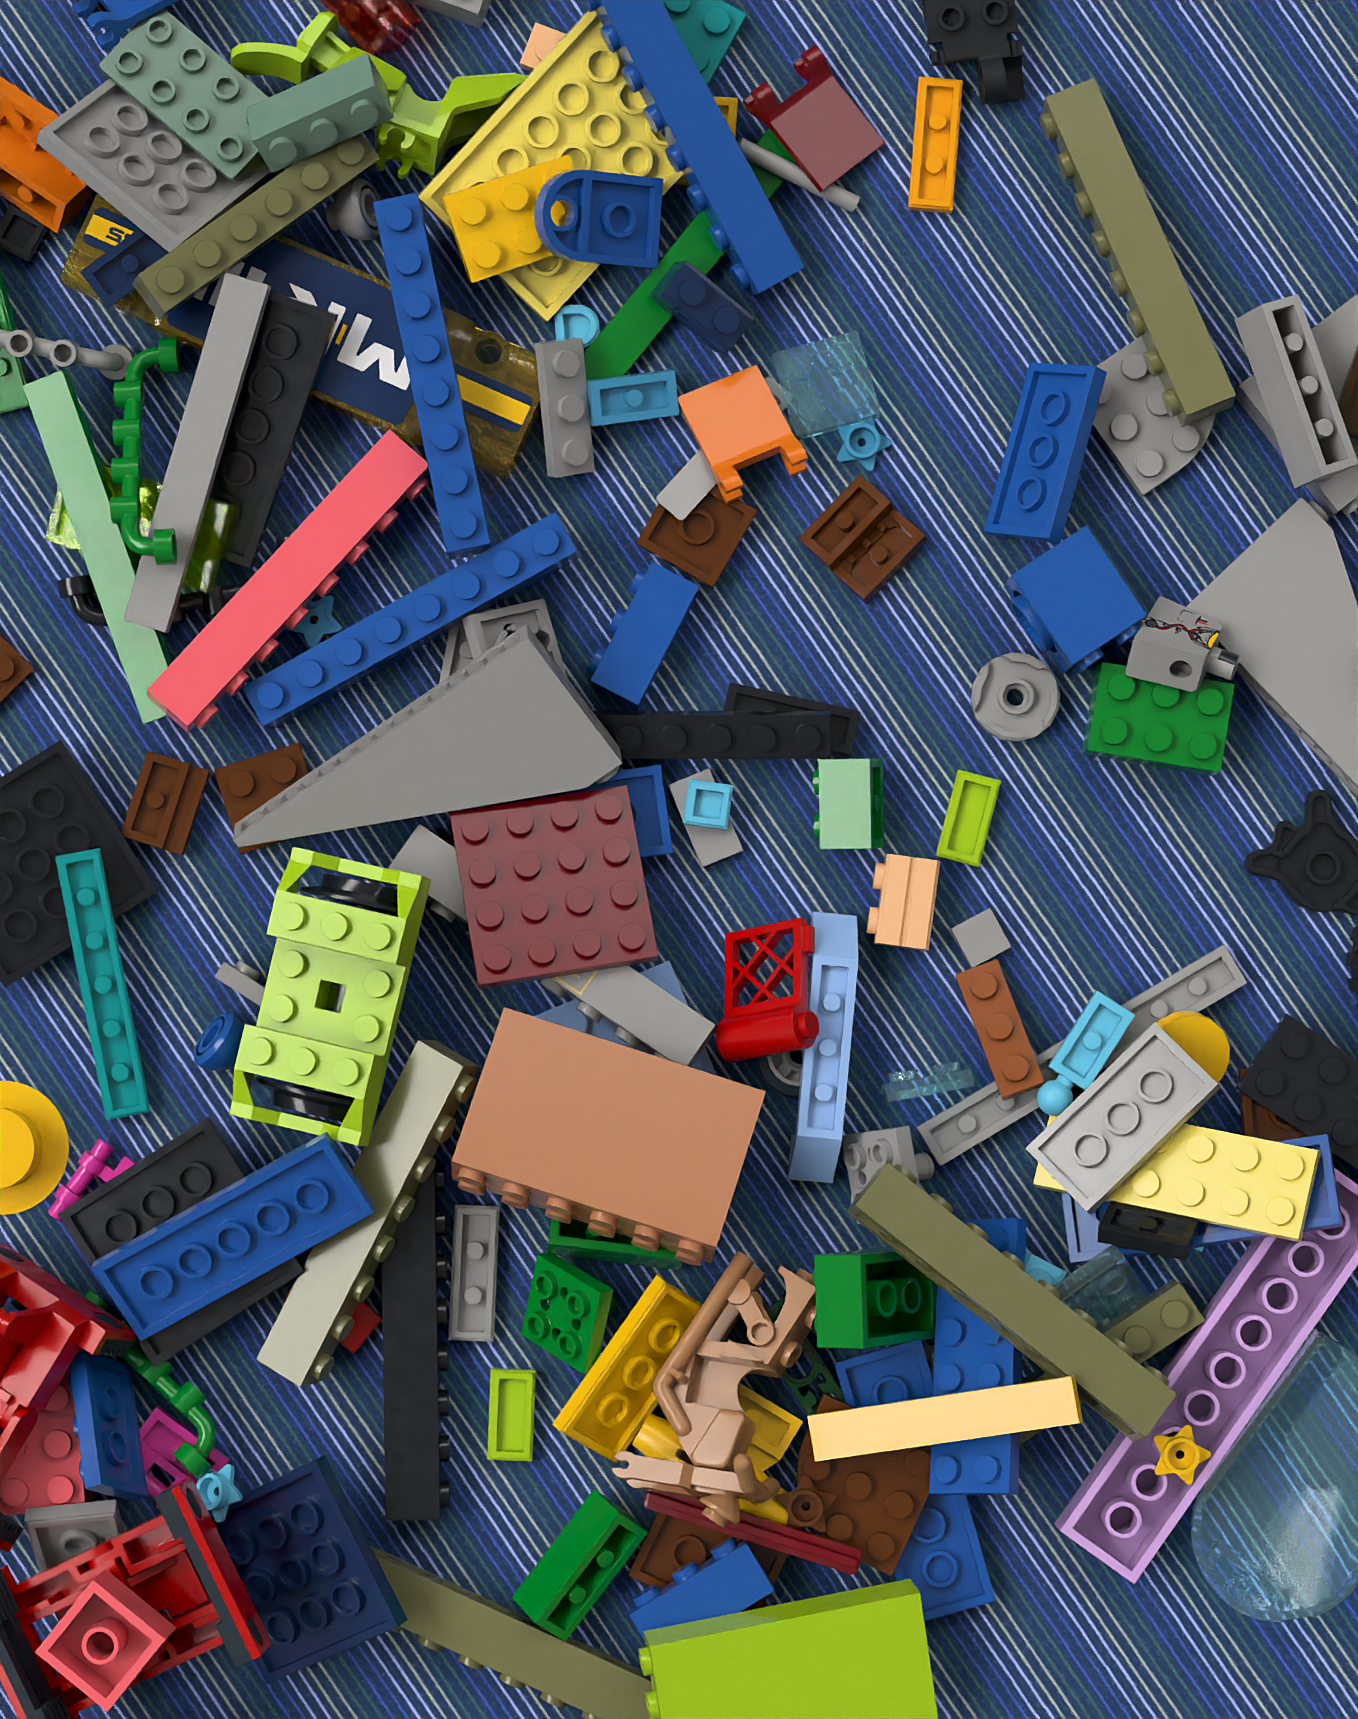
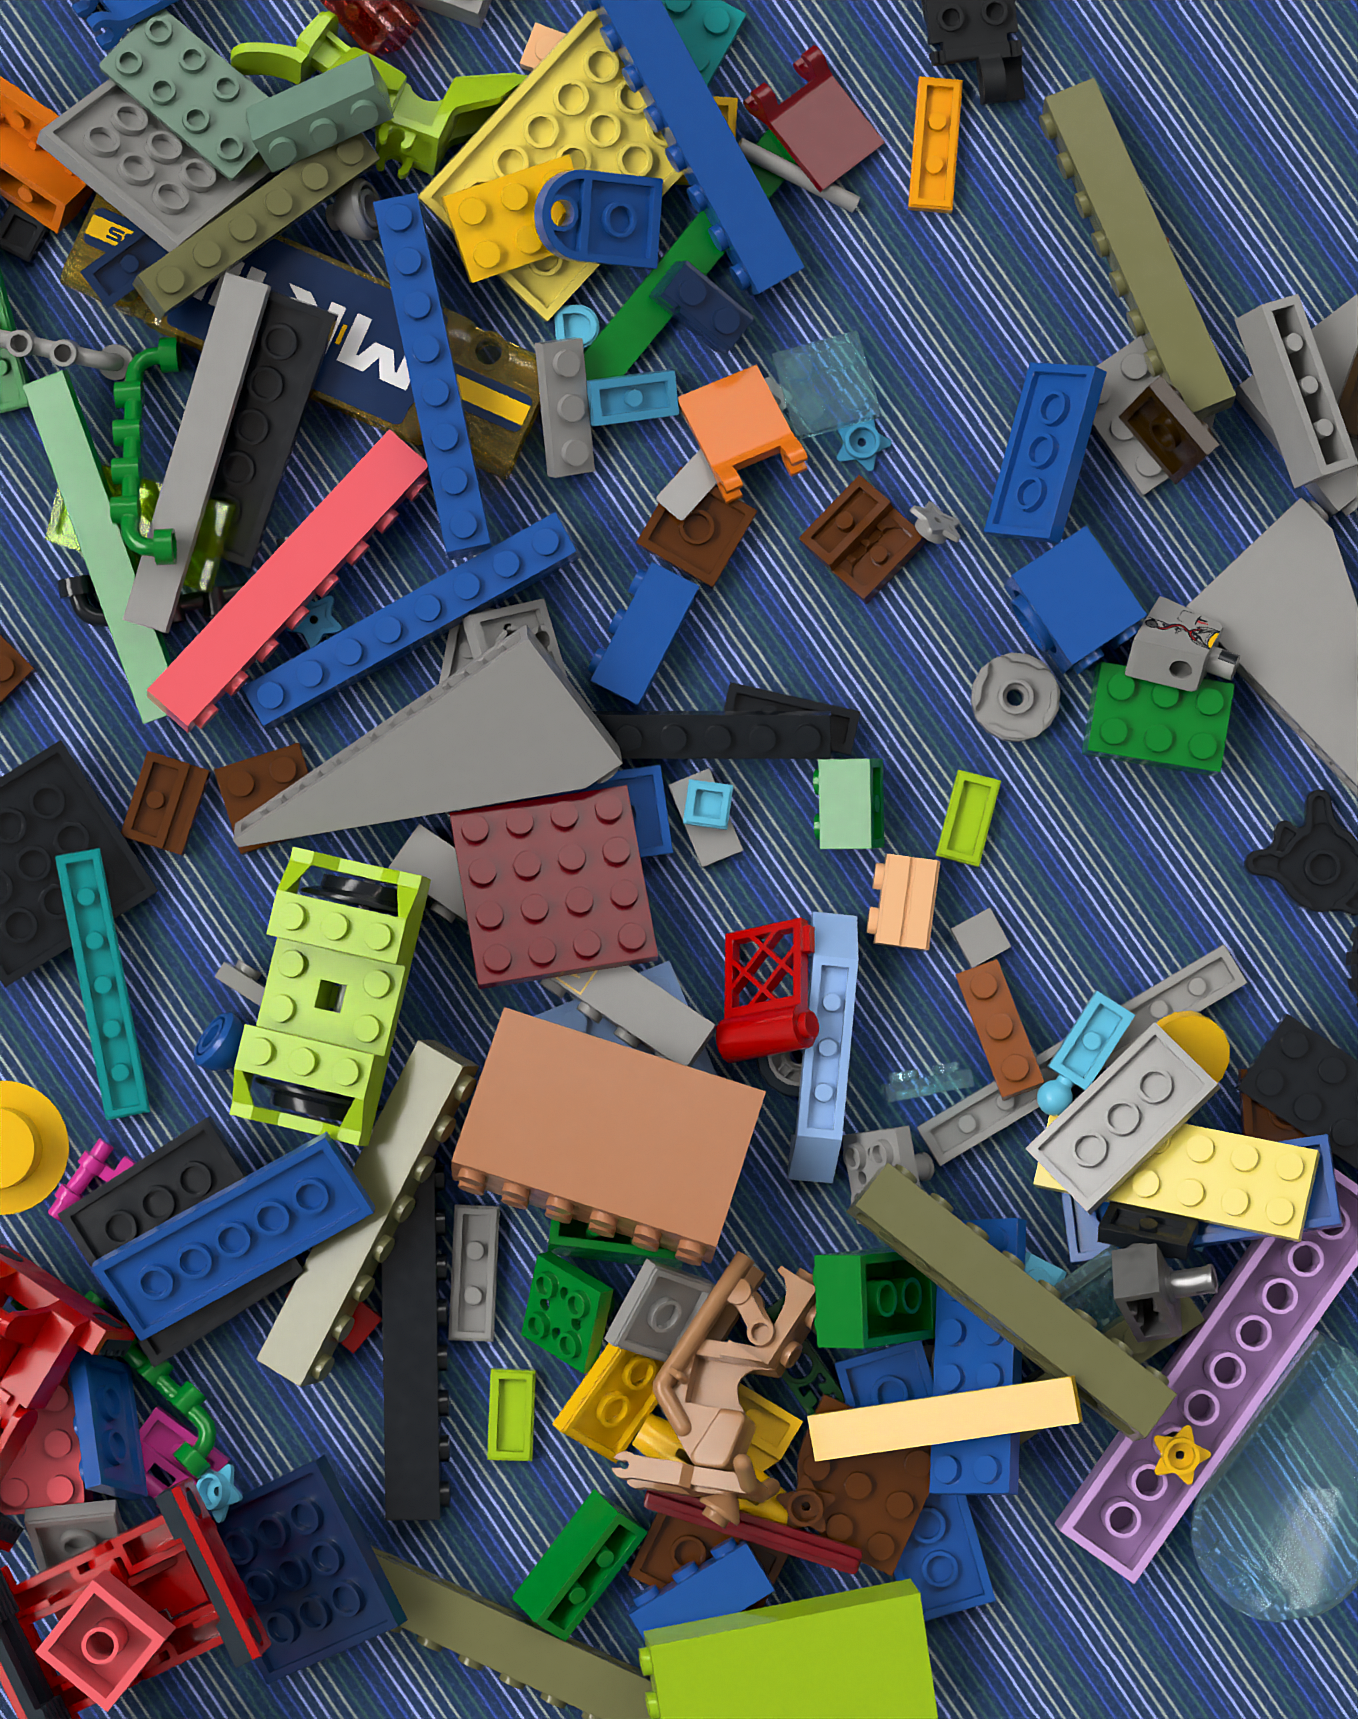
(658, 1310): none -> light grey tile
(935, 524): none -> light grey plate
(1151, 1291): none -> flat silver brick
(1169, 429): none -> dark brown plate

